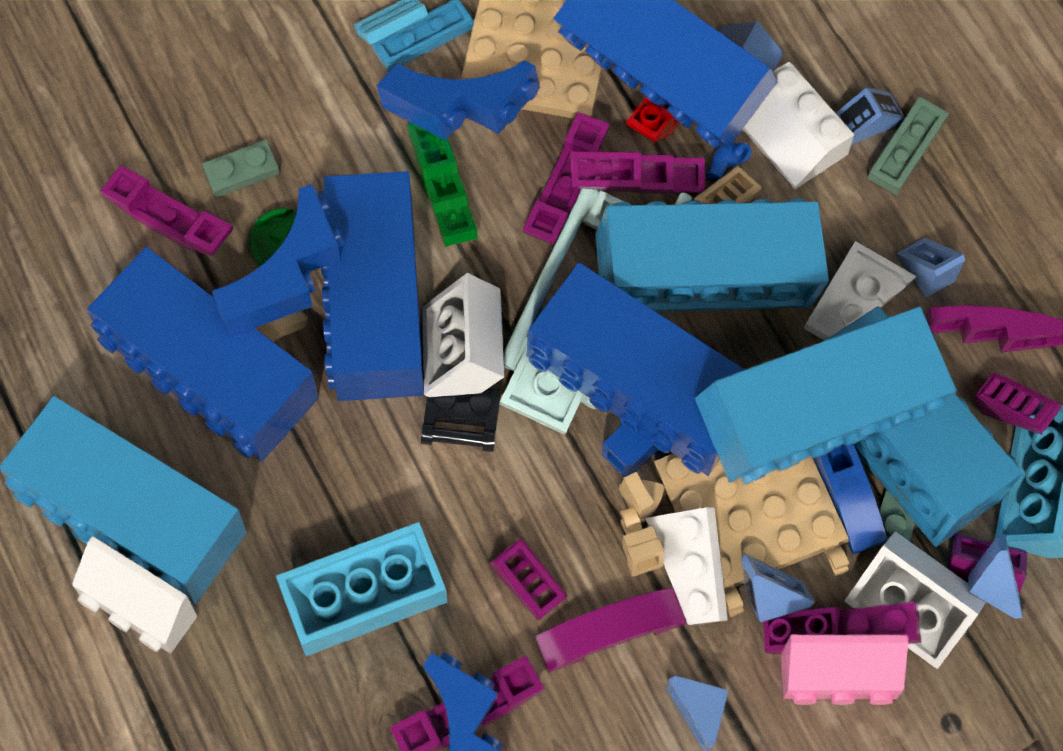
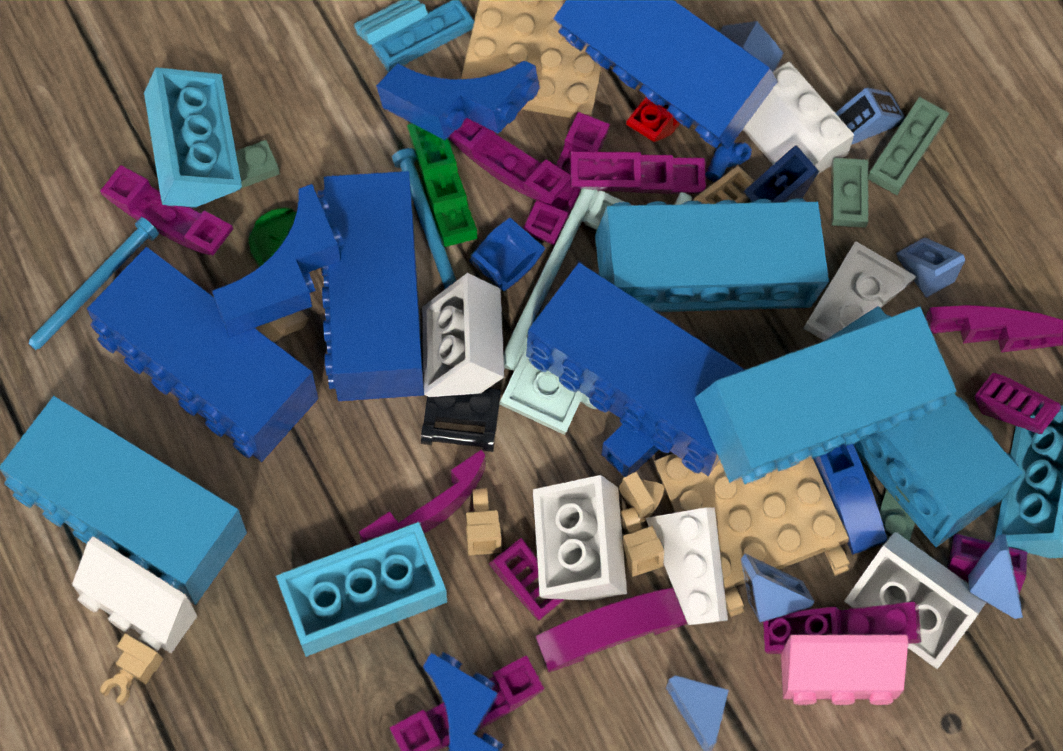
(135, 662): none -> tan piece
(144, 231): none -> dark azure bar
(191, 137): none -> medium azure slope
(405, 160): none -> dark azure bar
(464, 477): none -> magenta slope
(482, 526): none -> tan piece
(506, 254): none -> blue piece
(510, 164): none -> magenta slope
(579, 540): none -> white slope
(785, 179): none -> dark blue slope
(849, 192): none -> sand green plate

